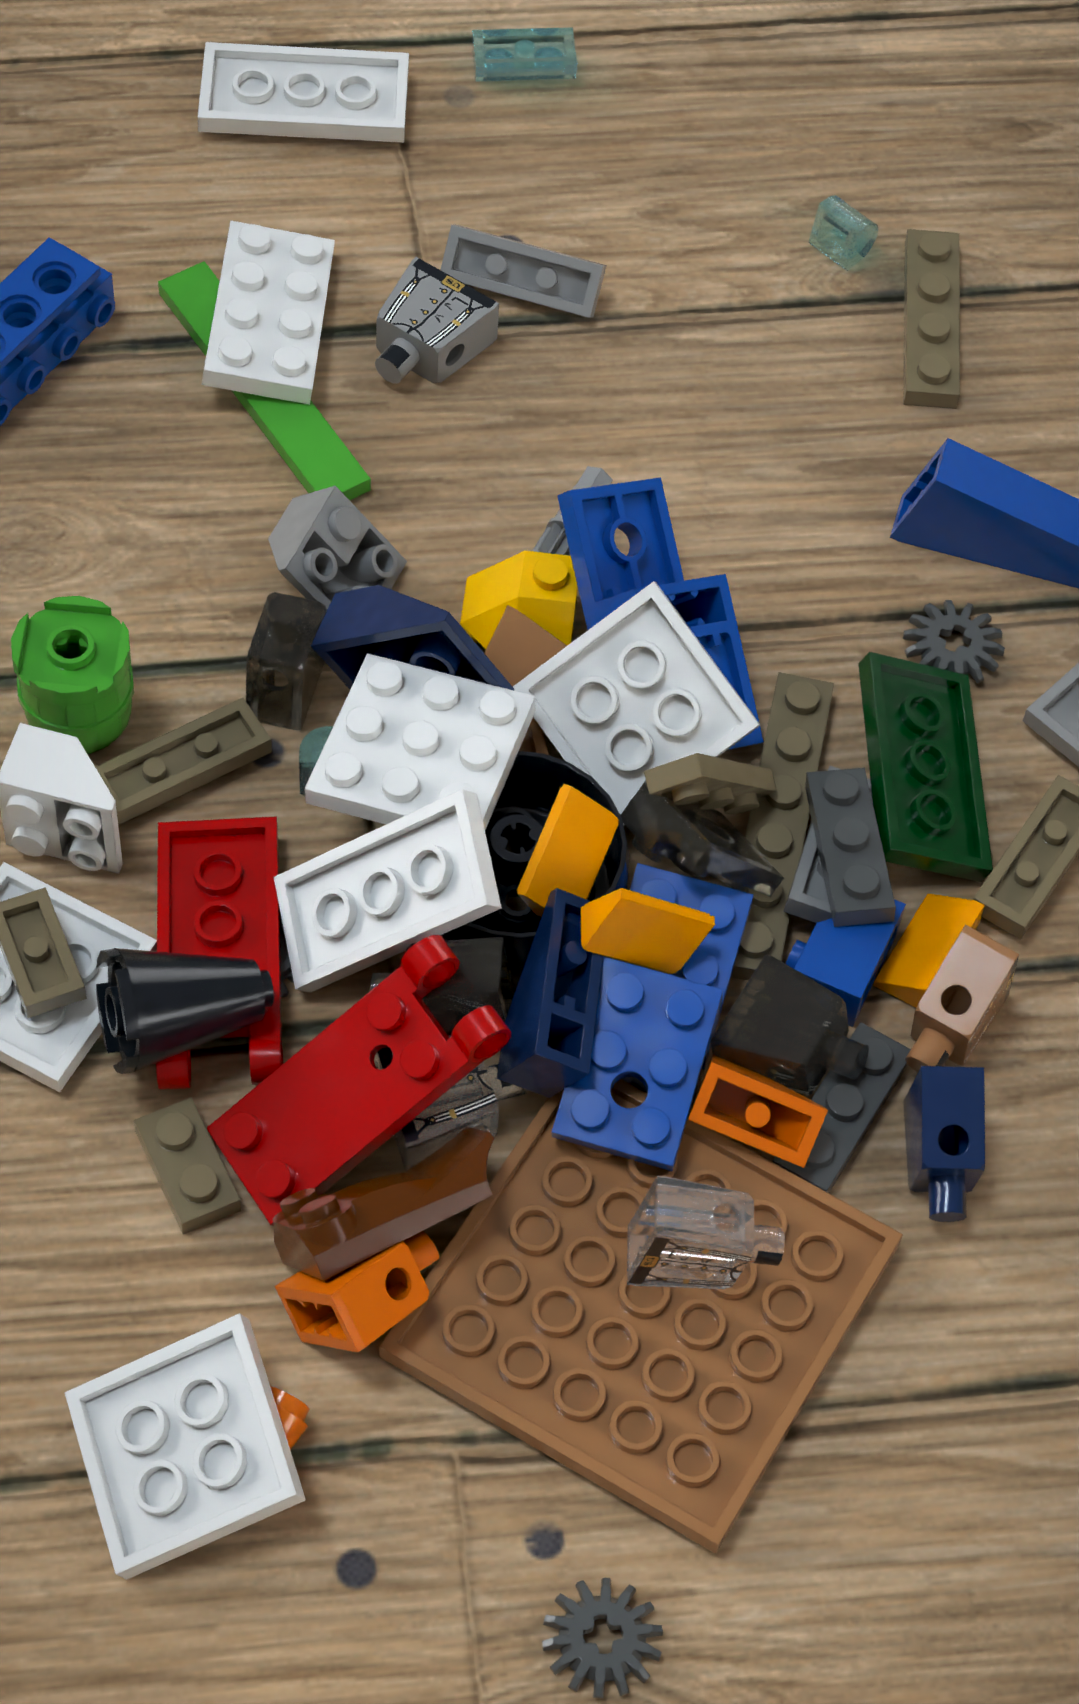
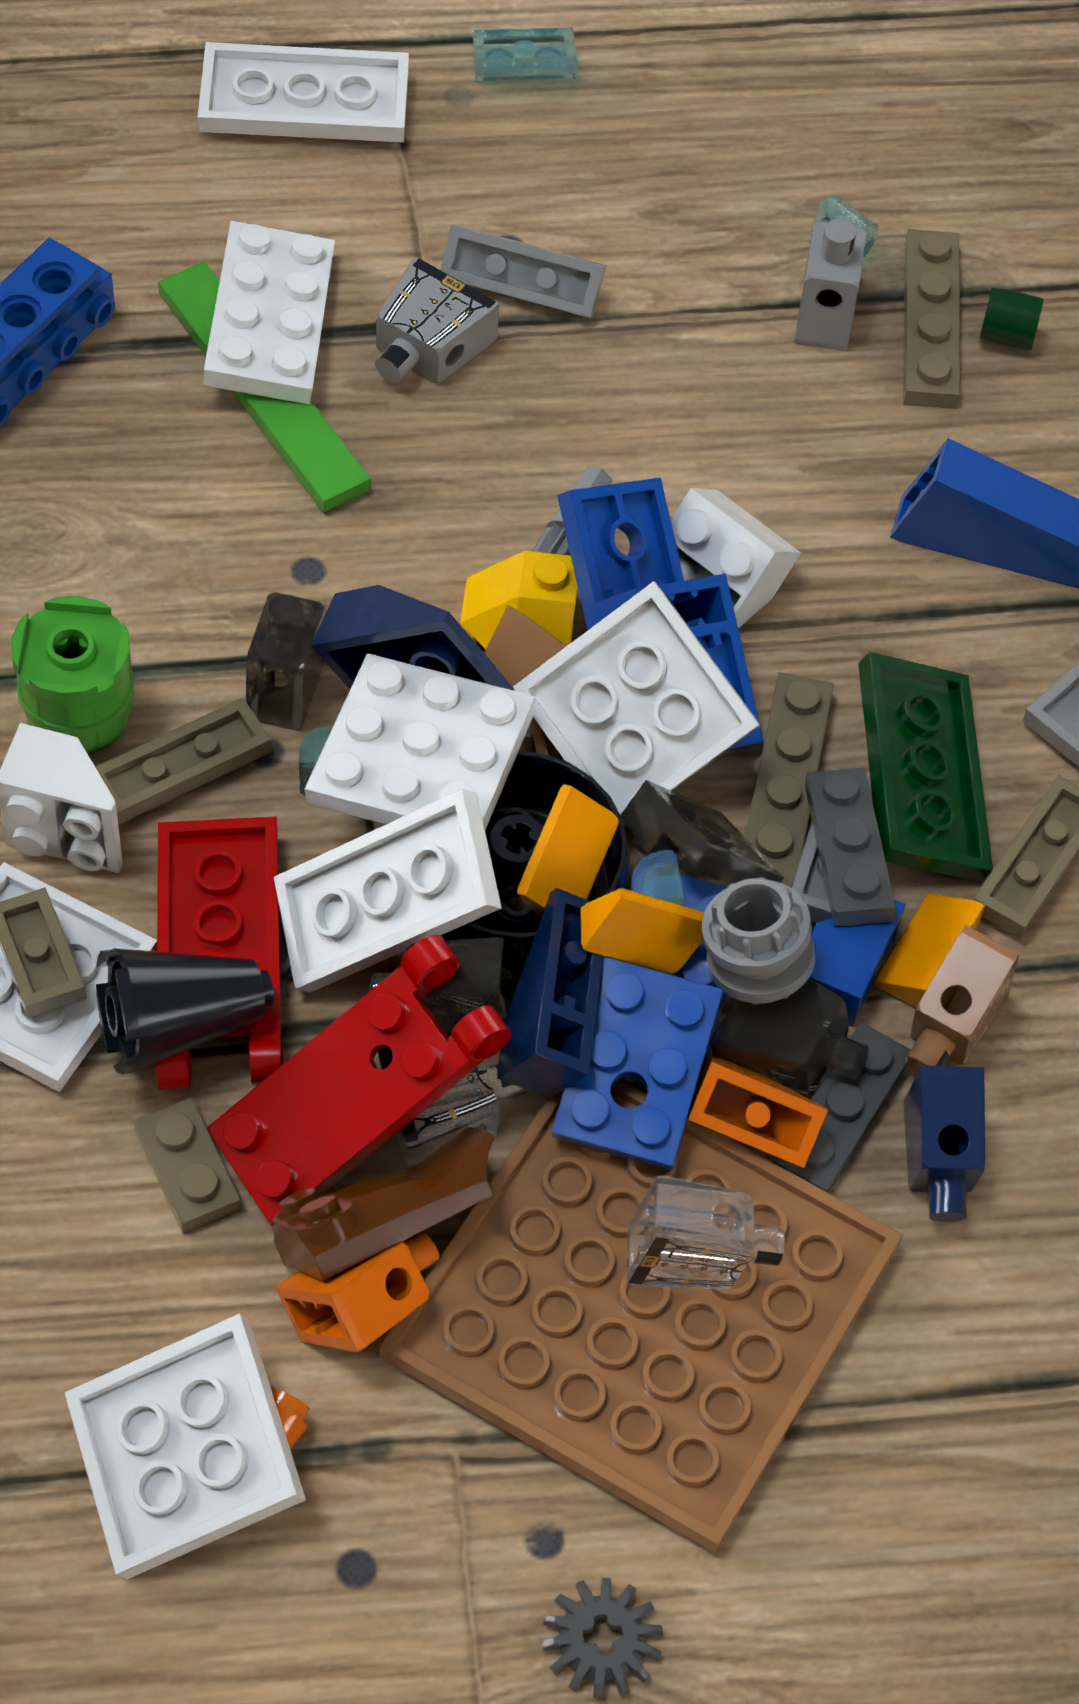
(331, 547): light grey slope -> none
(659, 877): none -> clear light blue brick
(711, 783): dark tan plate -> none
(723, 538): none -> white slope
(758, 940): none -> light grey piece
(831, 264): none -> light grey torso
(965, 659): dark grey gear -> none
(1011, 318): none -> dark green brick

